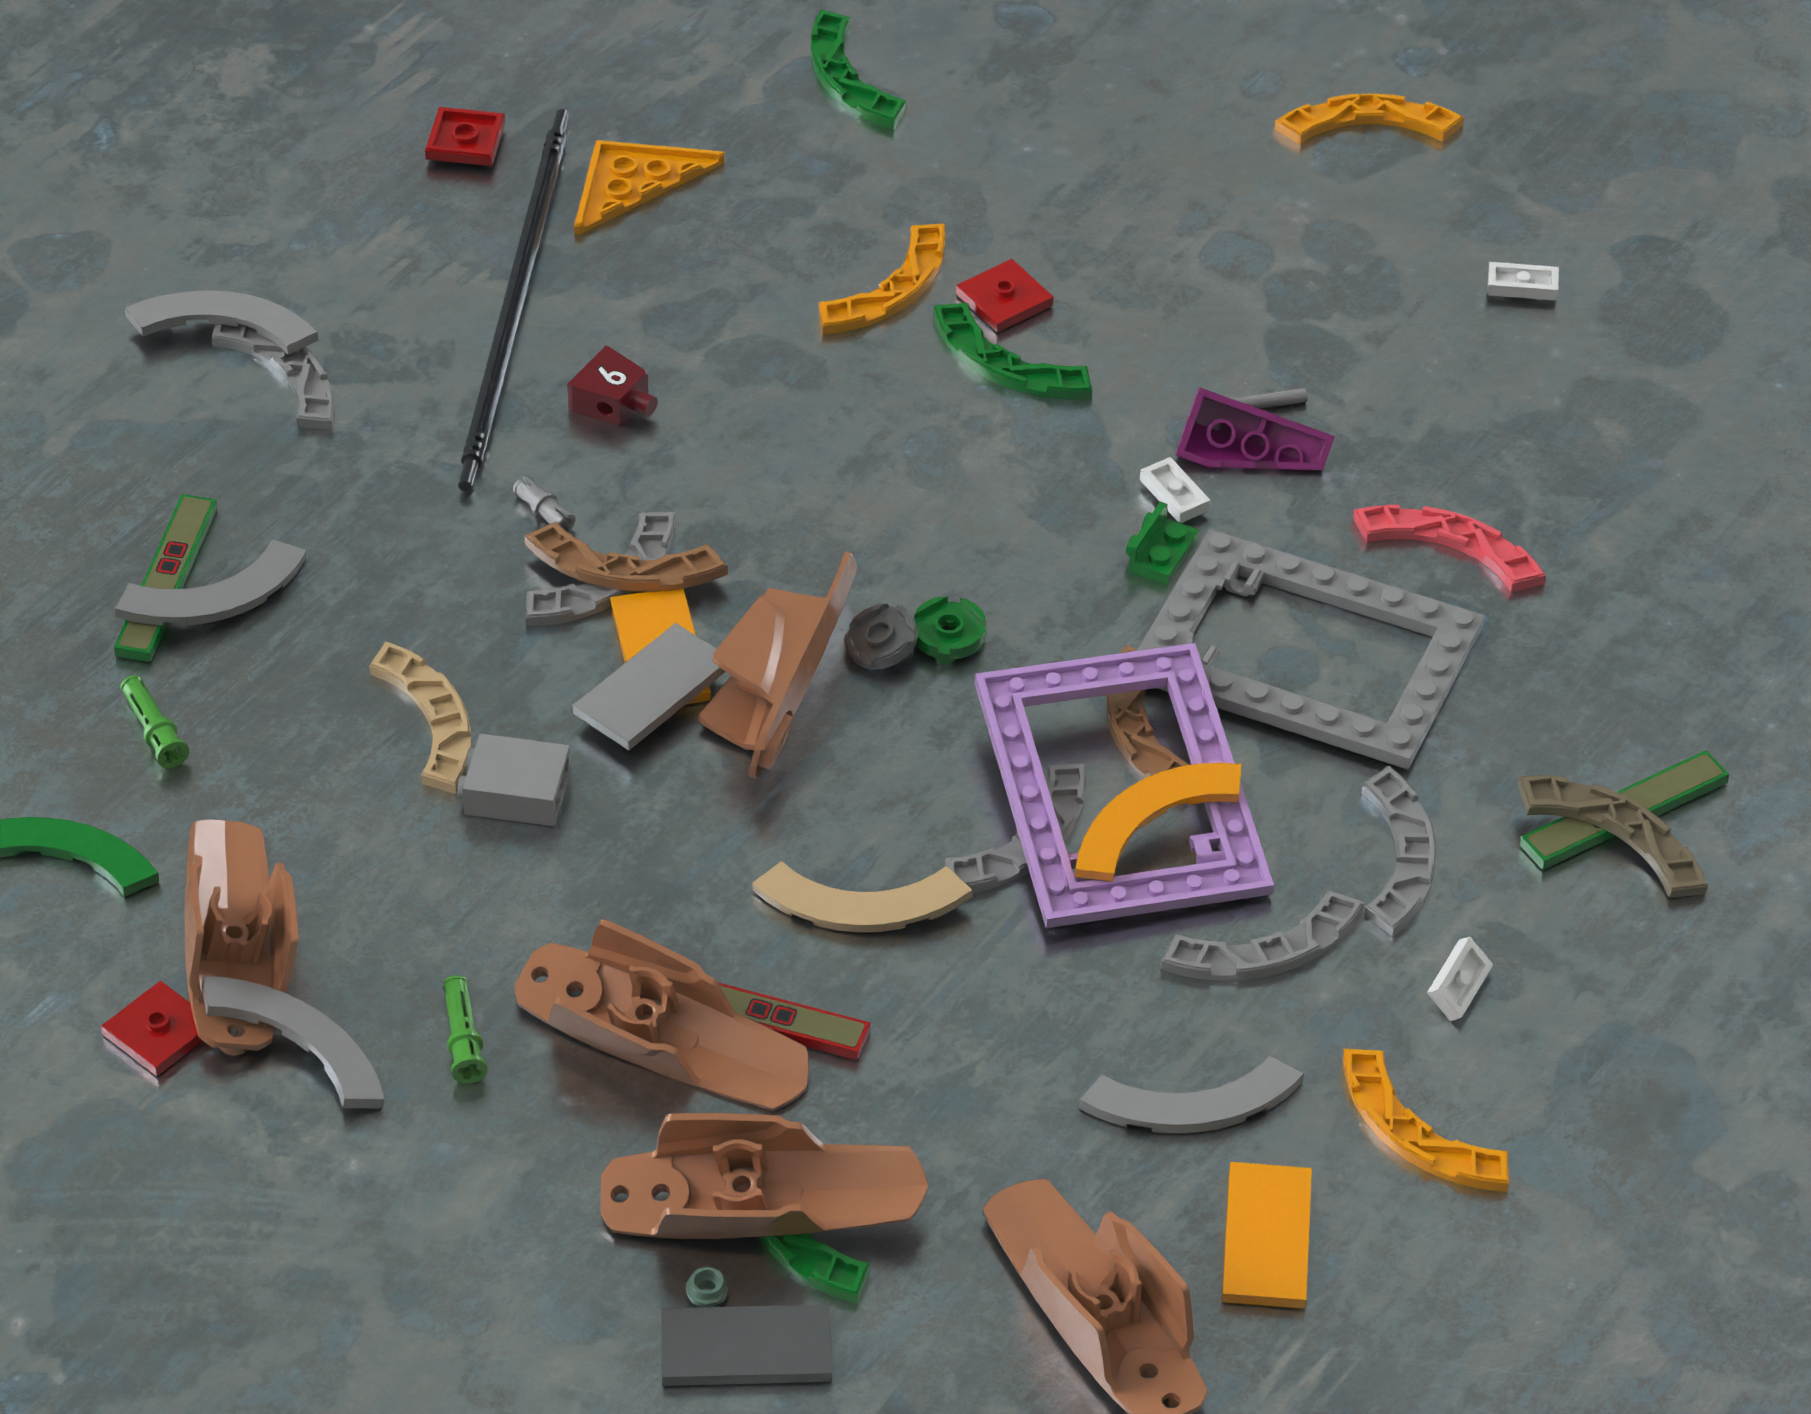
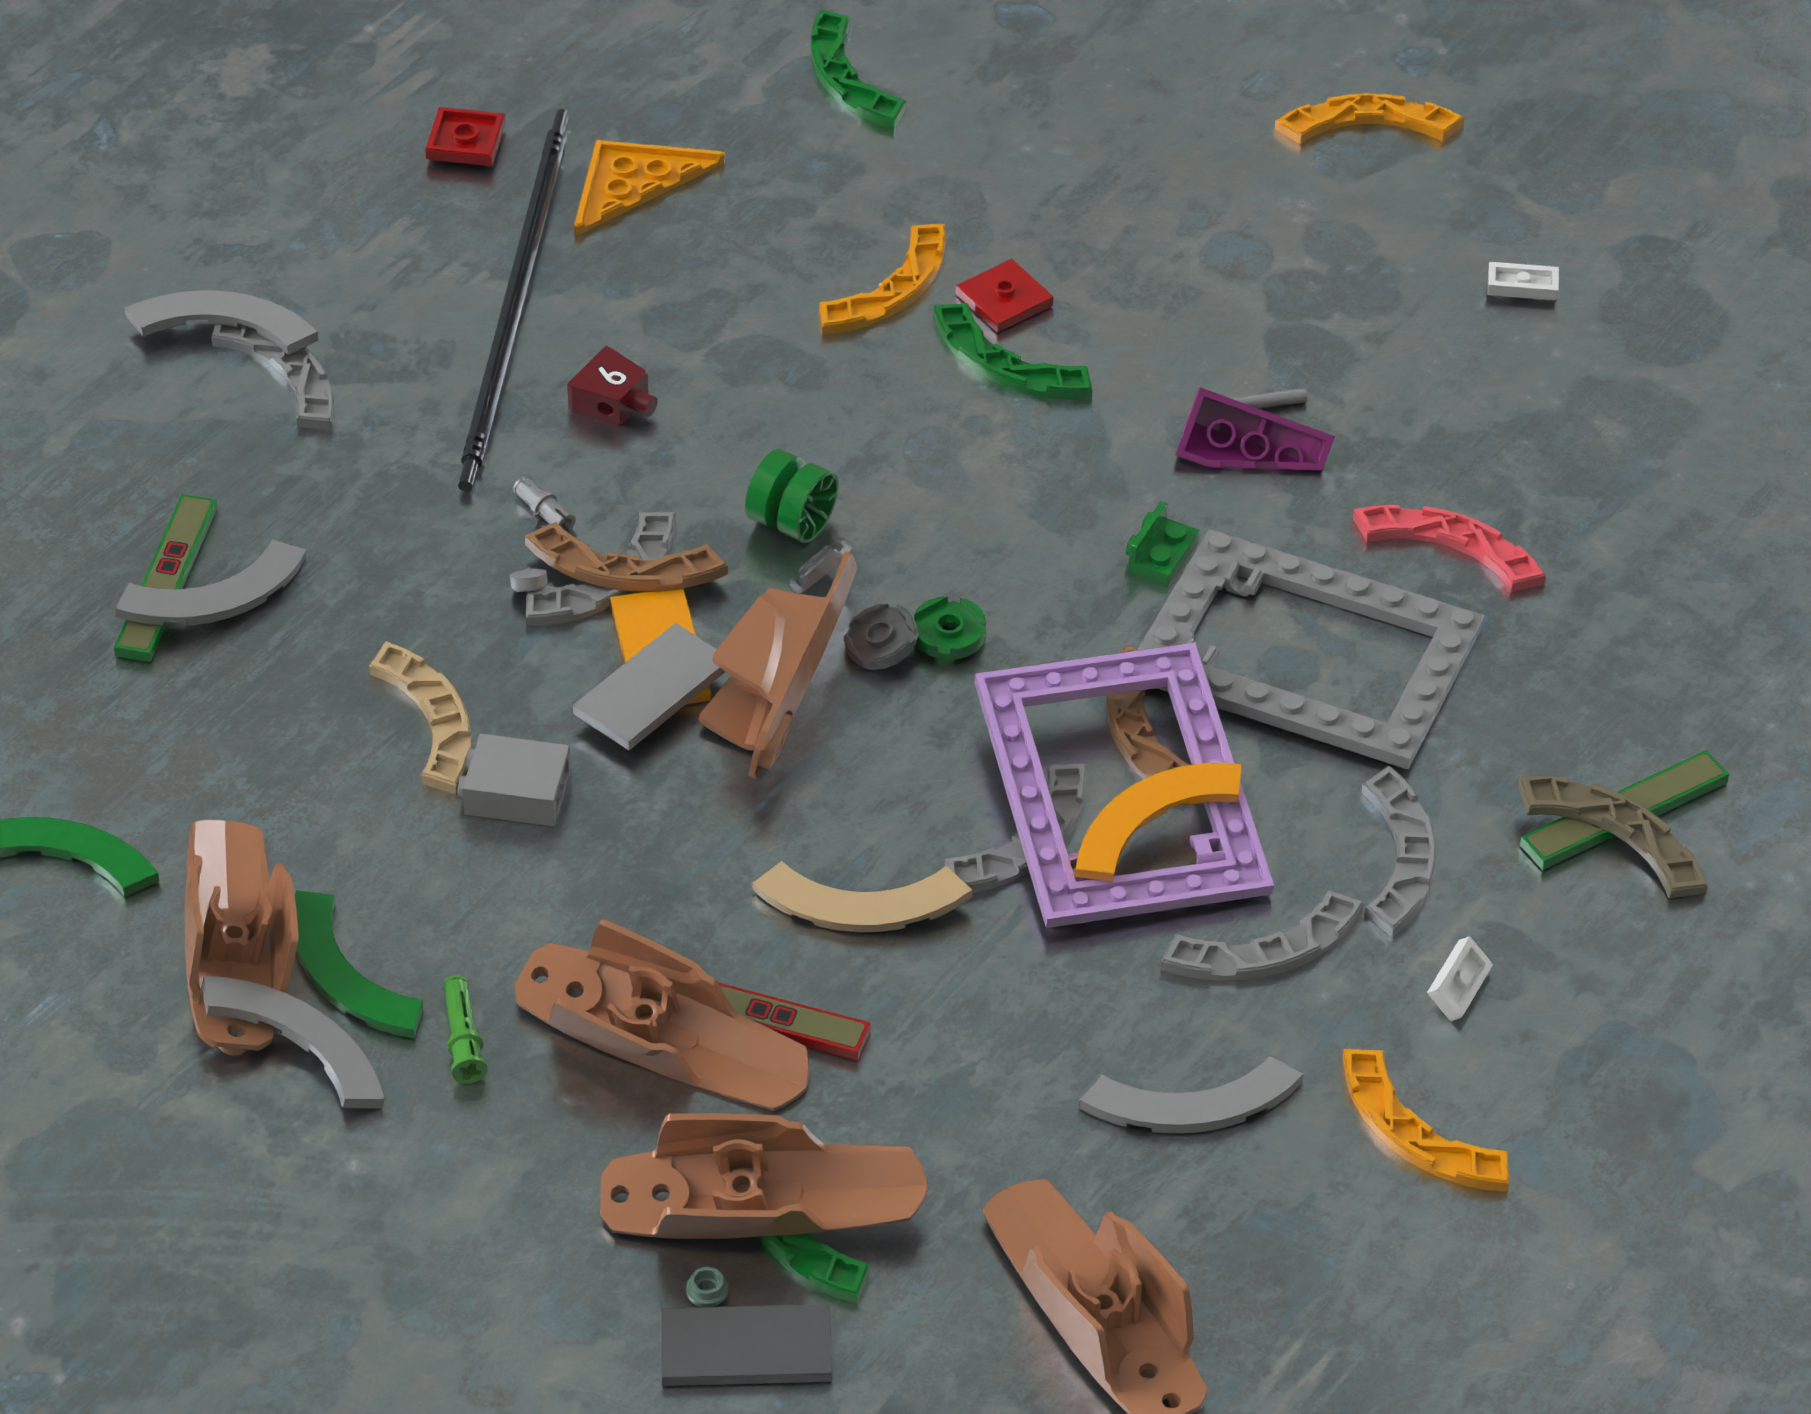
(154, 1028): red plate -> none
(158, 731): bright green pin -> none
(339, 980): none -> green tile
(528, 580): none -> light grey tile
(791, 495): none -> green wheel
(819, 565): none -> flat silver tile
(1176, 489): white plate -> none
(1267, 1235): light orange tile -> none

